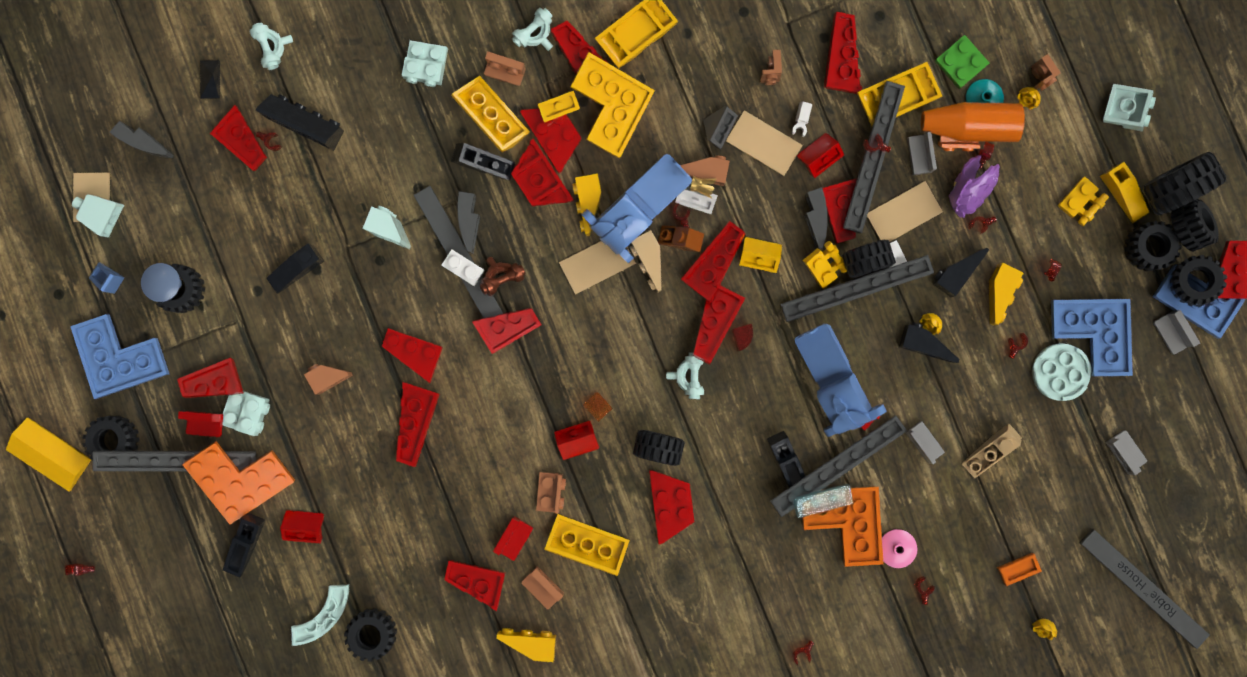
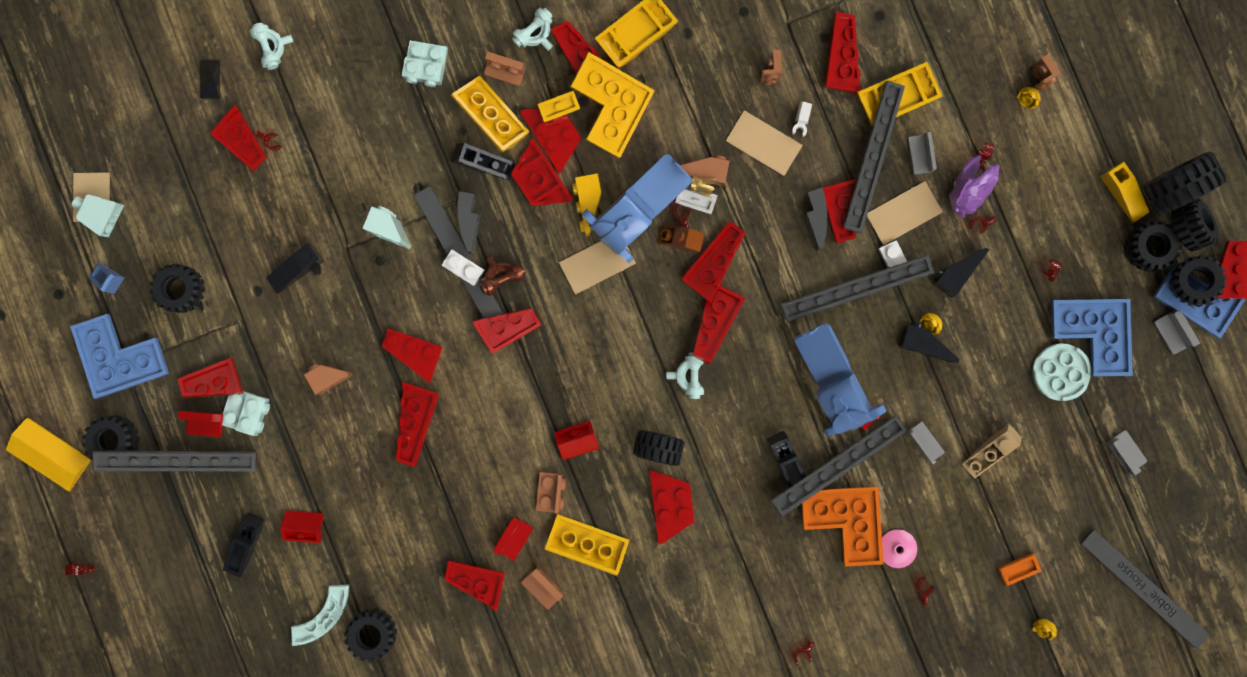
(140, 140): dark grey slope -> none
(160, 282): sand blue dish -> none
(234, 490): orange plate -> none
(301, 121): black slope -> none
(533, 645): yellow slope -> none
(597, 406): clear orange panel -> none
(648, 252): tan slope -> none
(719, 125): dark grey slope -> none
(743, 336): clear red brick -> none
(761, 255): yellow panel -> none
(819, 266): yellow plate -> none
(821, 154): red panel -> none
(823, 500): clear light blue tile -> none
(868, 258): black tyre -> none
(881, 146): clear red piece -> none
(961, 61): bright green plate -> none
(969, 122): orange piece -> none
(977, 90): teal dish -> none
(1001, 290): yellow slope -> none
(1014, 349): clear red piece -> none
(1078, 197): yellow plate -> none
(1129, 107): light aqua plate -> none

